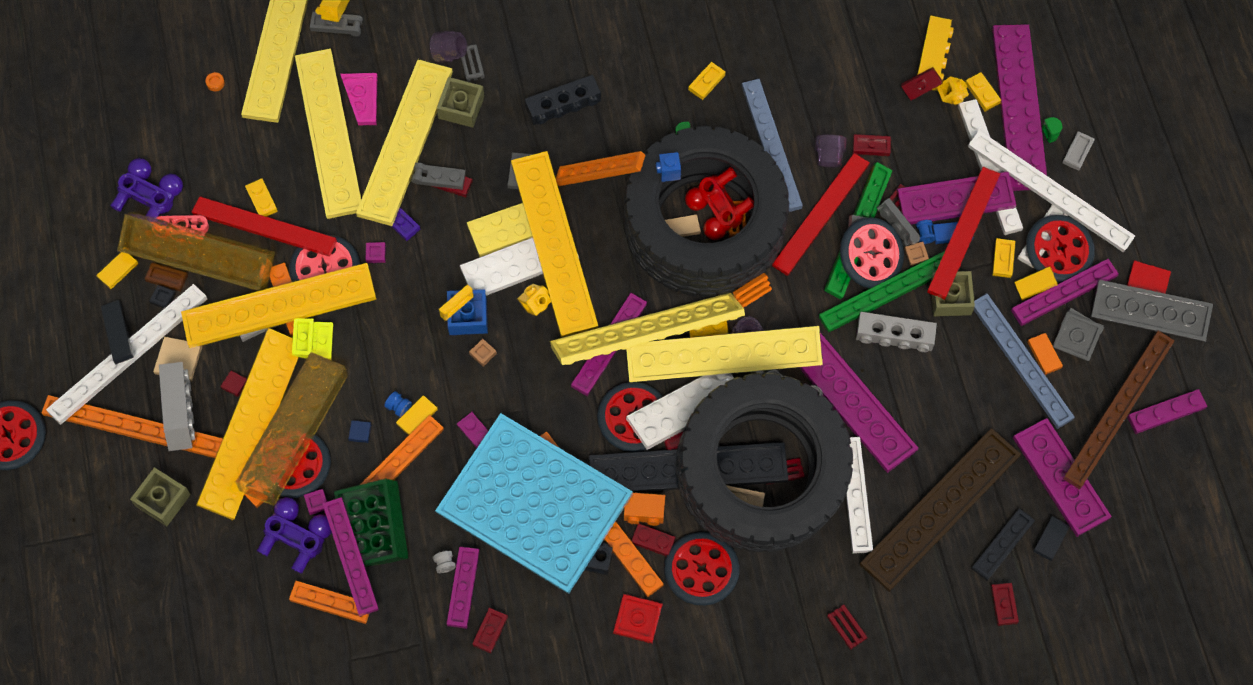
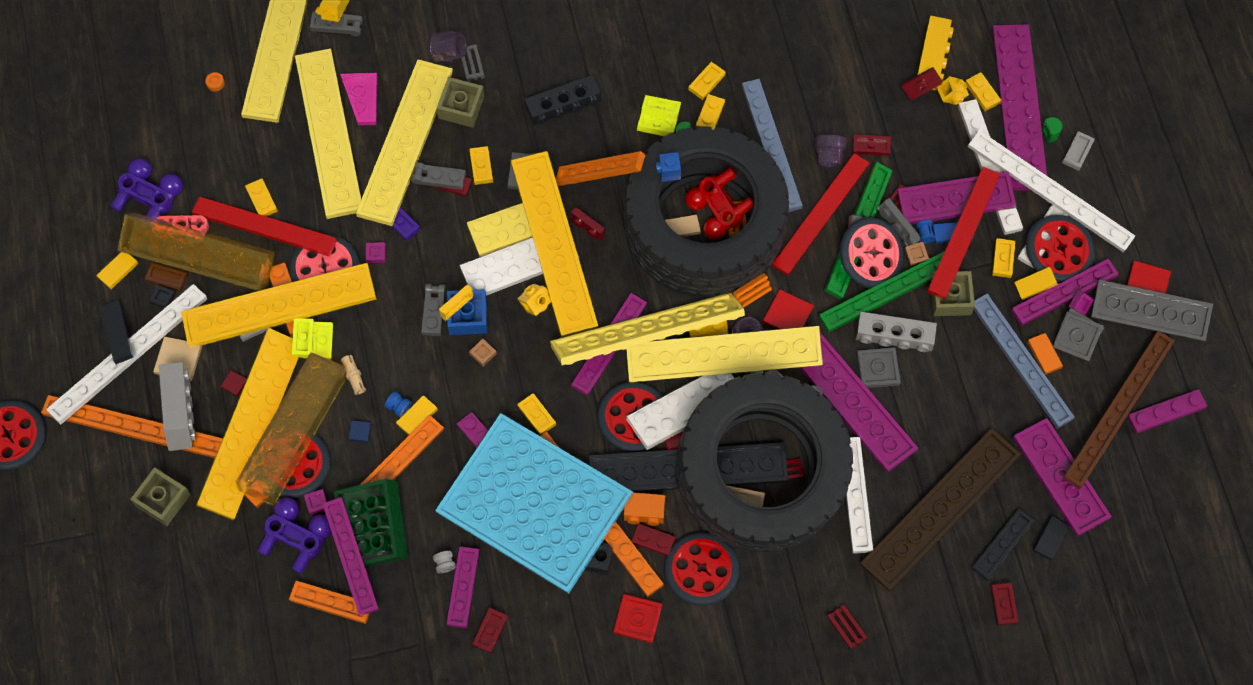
(353, 375): none -> tan pin
(431, 316): none -> dark grey plate
(481, 165): none -> yellow plate
(536, 414): none -> yellow plate
(583, 221): none -> dark red plate
(658, 116): none -> neon yellow slope
(711, 112): none -> yellow plate
(787, 312): none -> red tile
(878, 367): none -> dark grey tile
(1081, 302): none -> magenta plate

